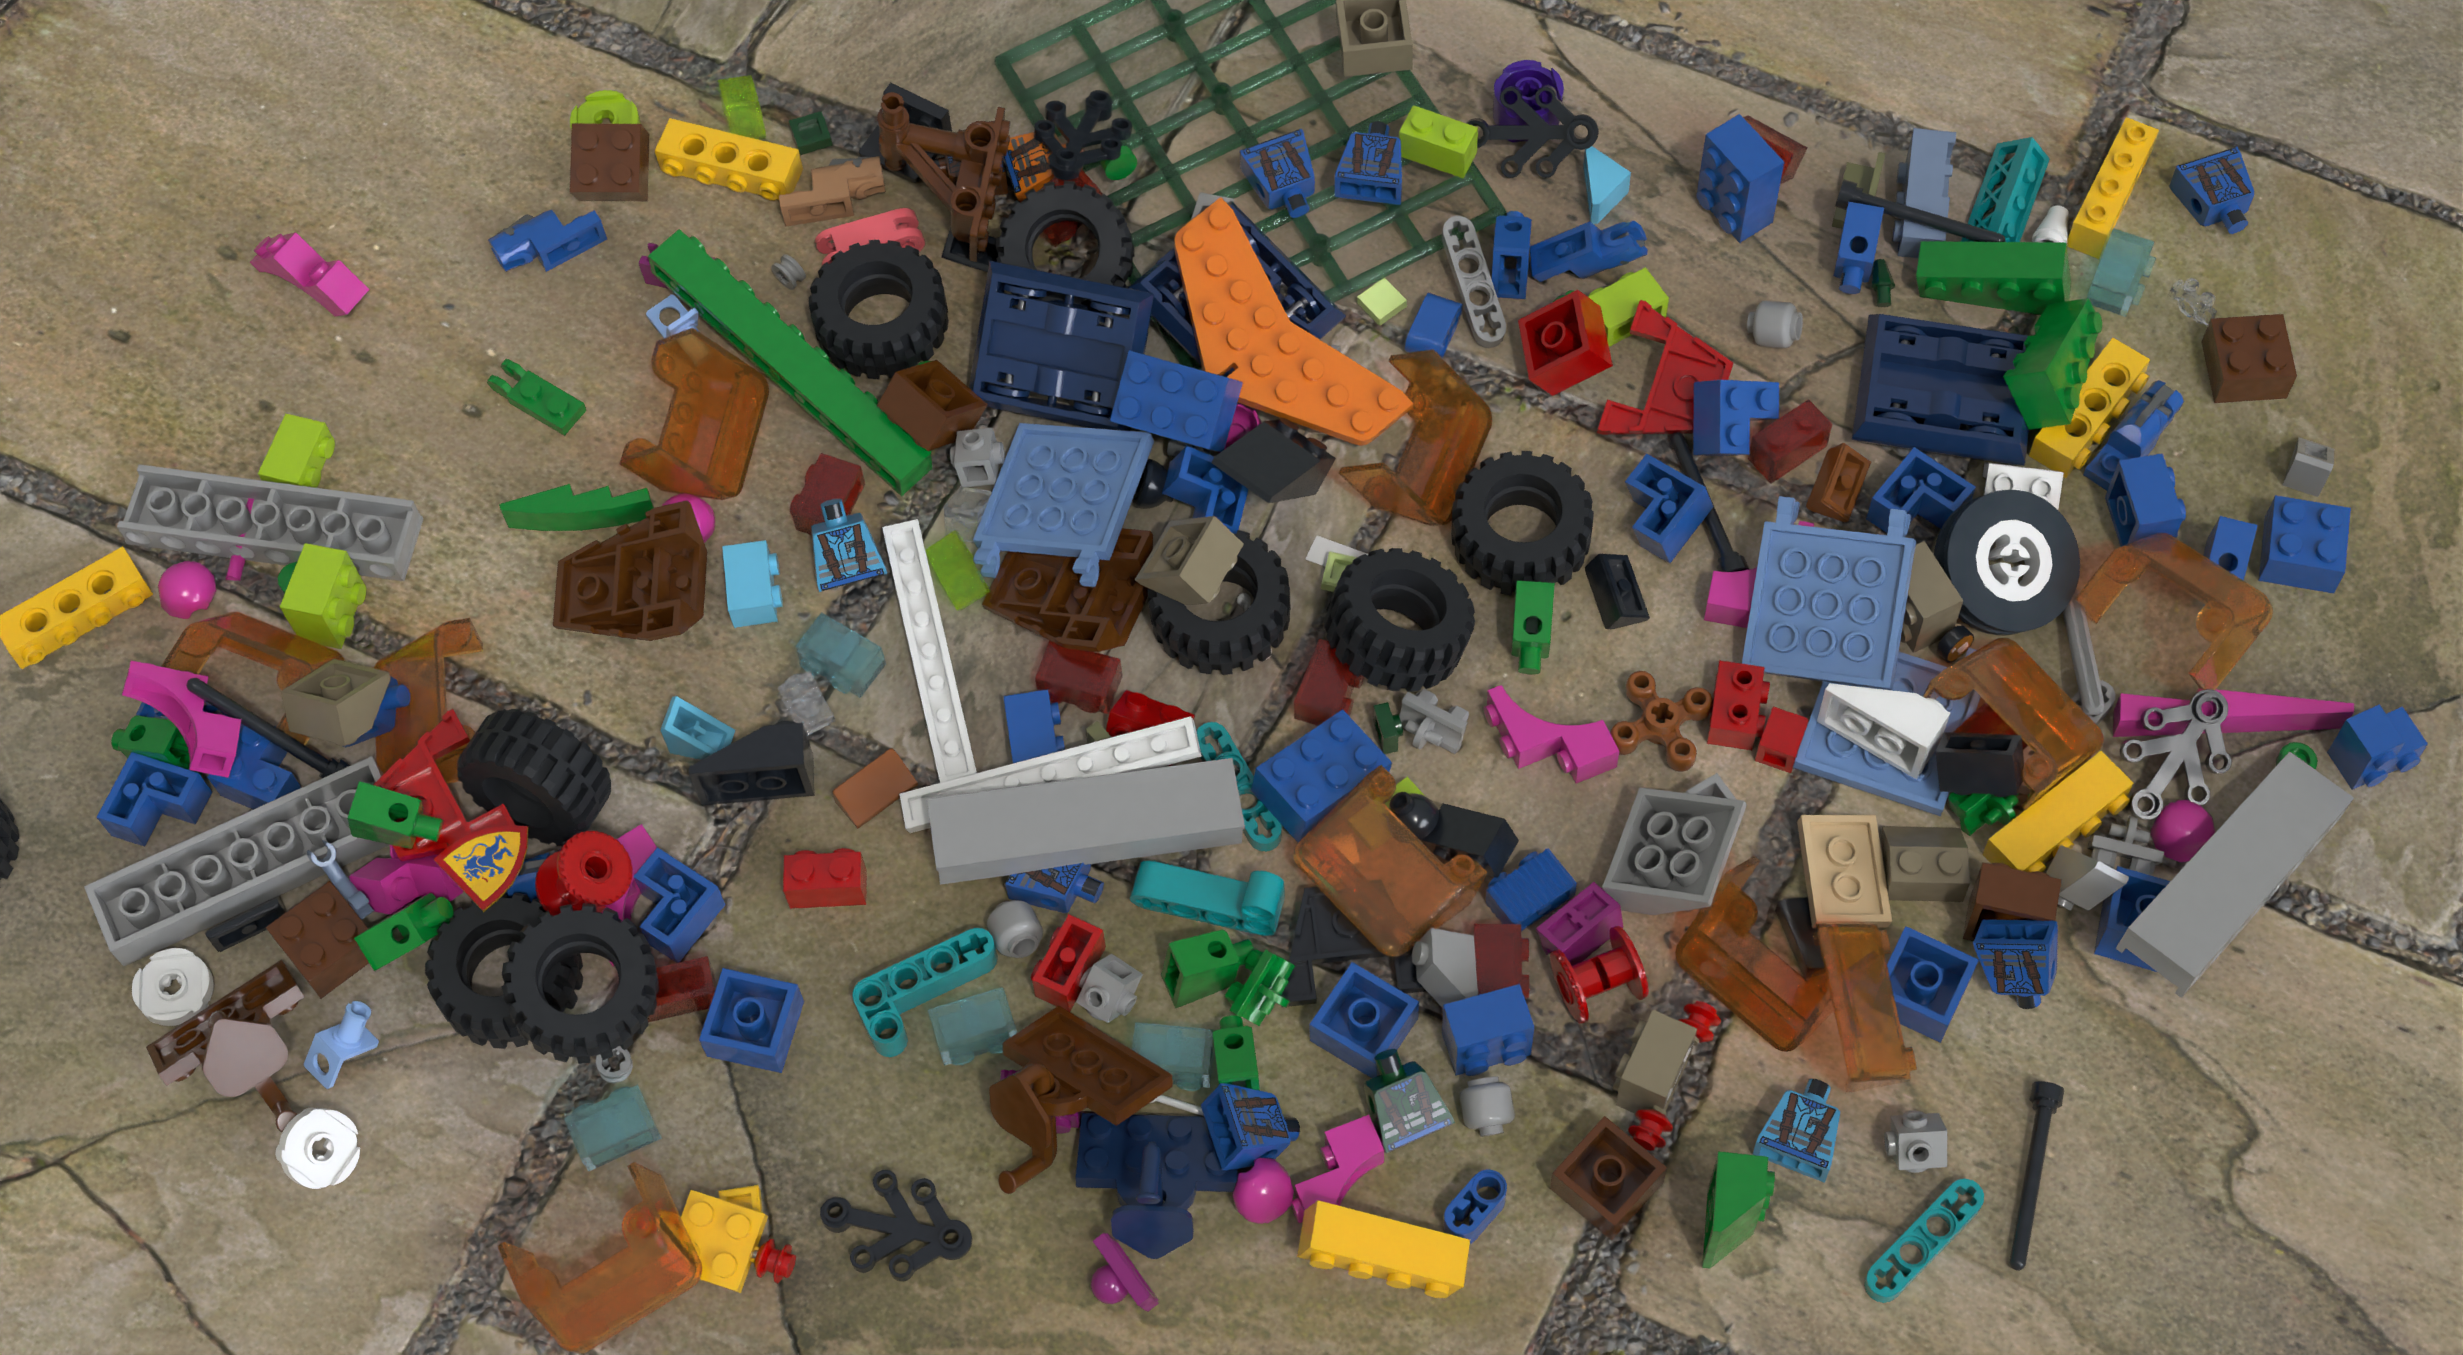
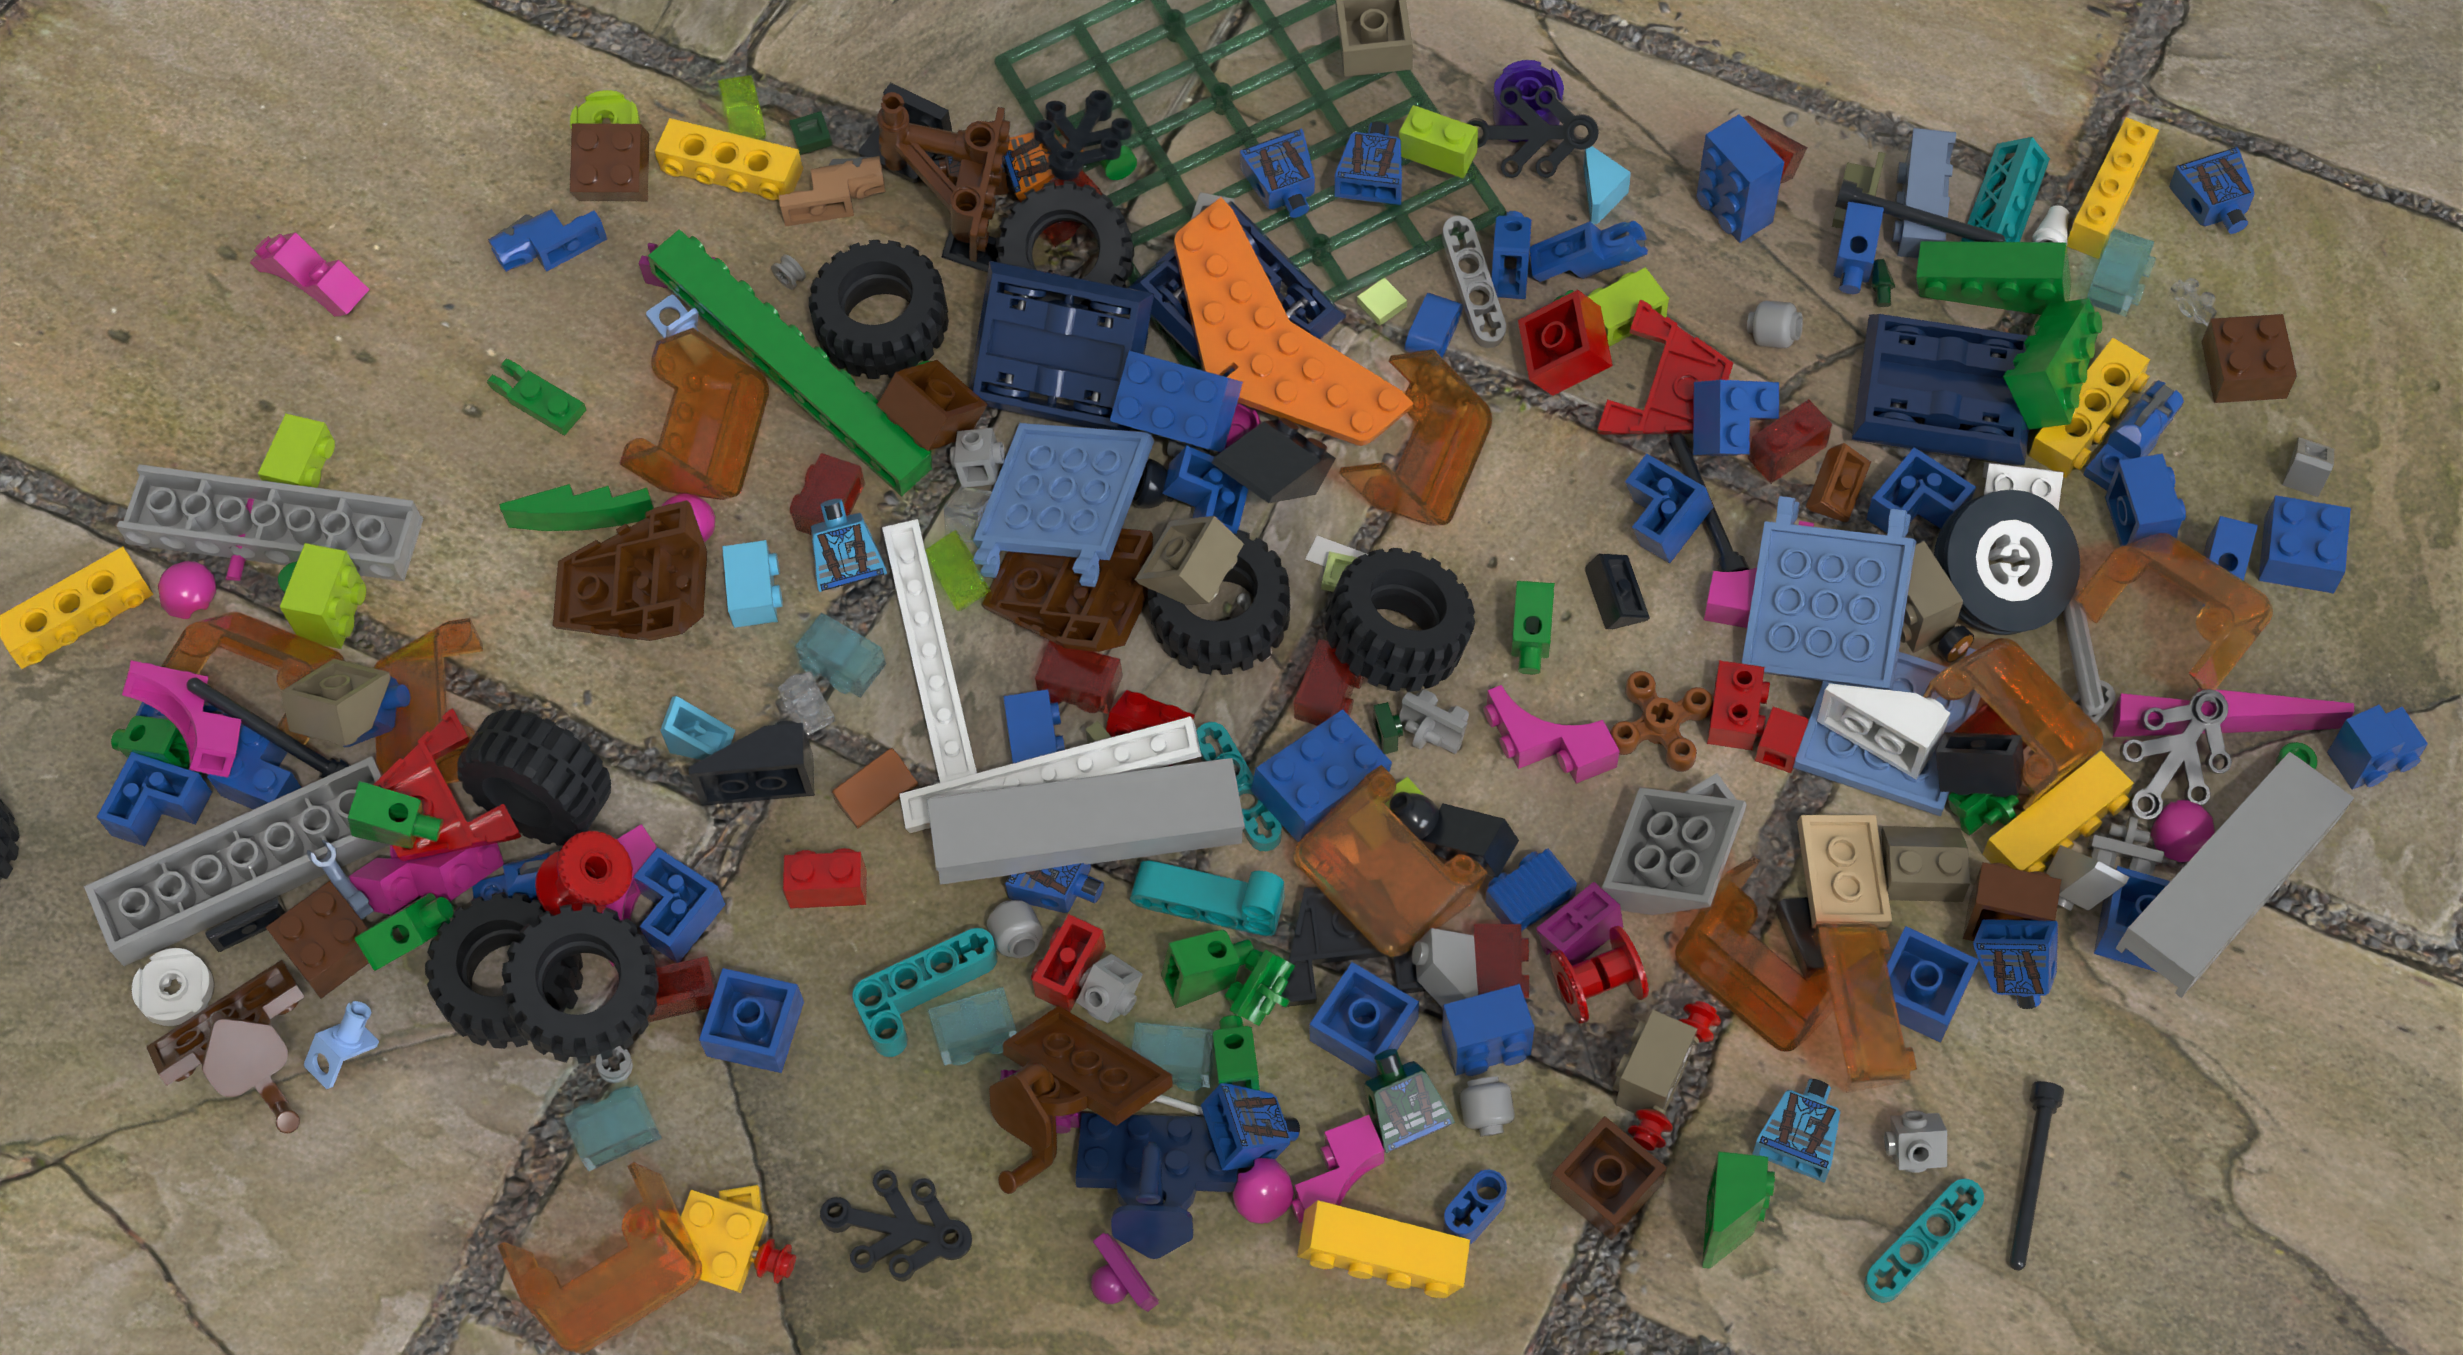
(296, 1148): white plate -> none
(486, 862): shield -> none
(877, 227): coral piece -> none
(1527, 482): black tyre -> none

